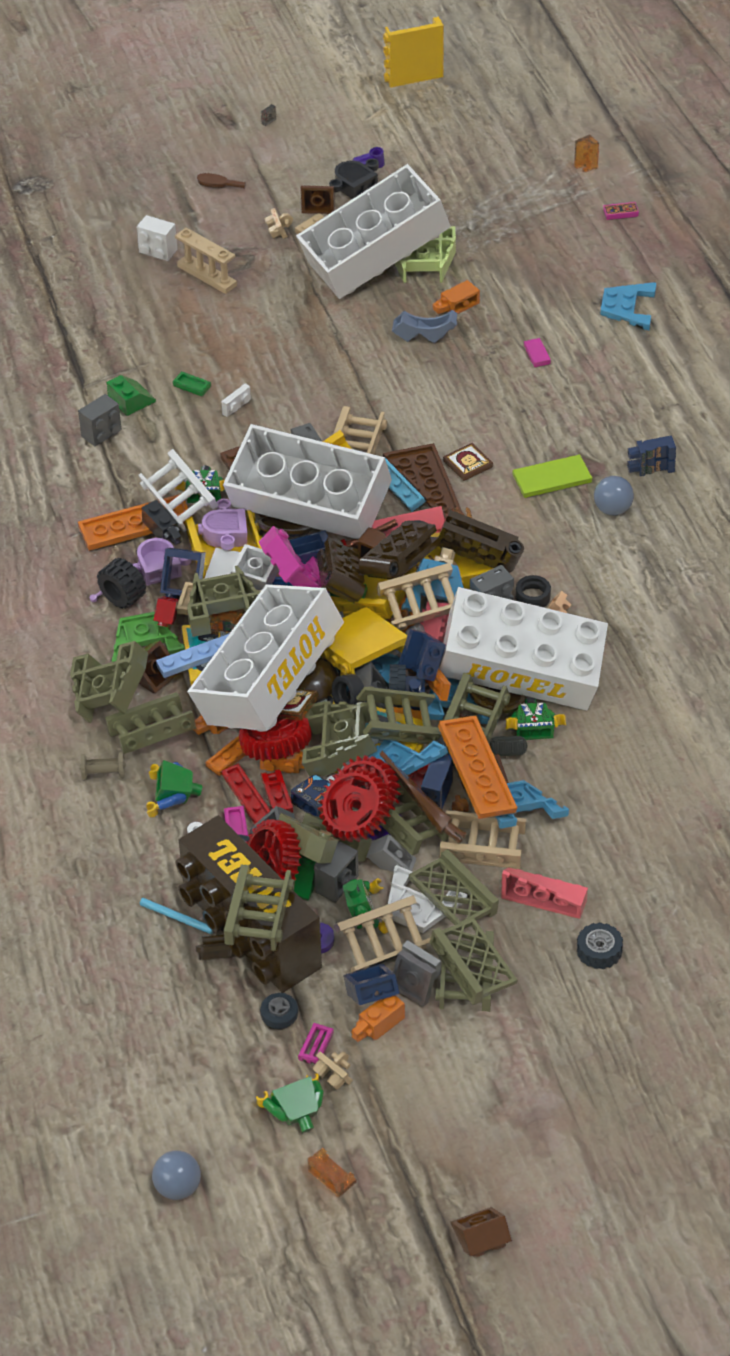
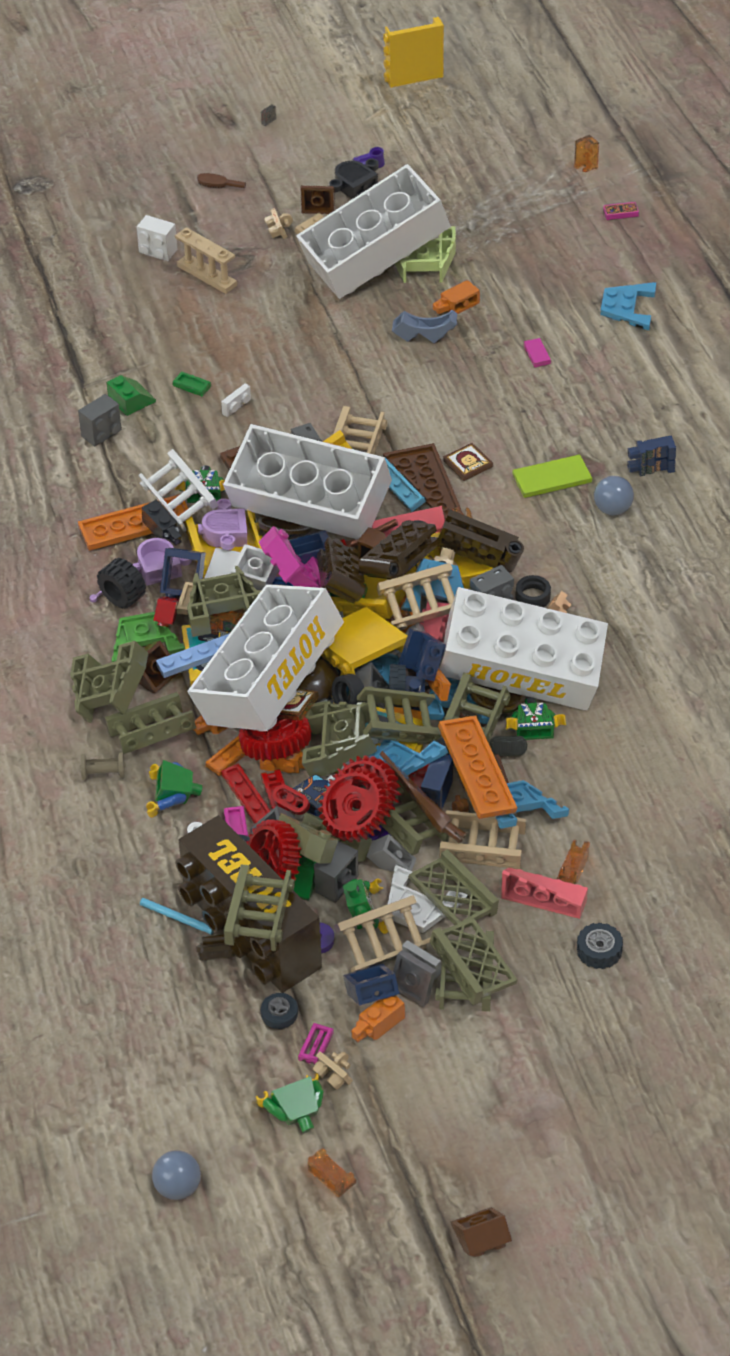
(292, 800): none -> red plate
(574, 863): none -> clear orange hinge

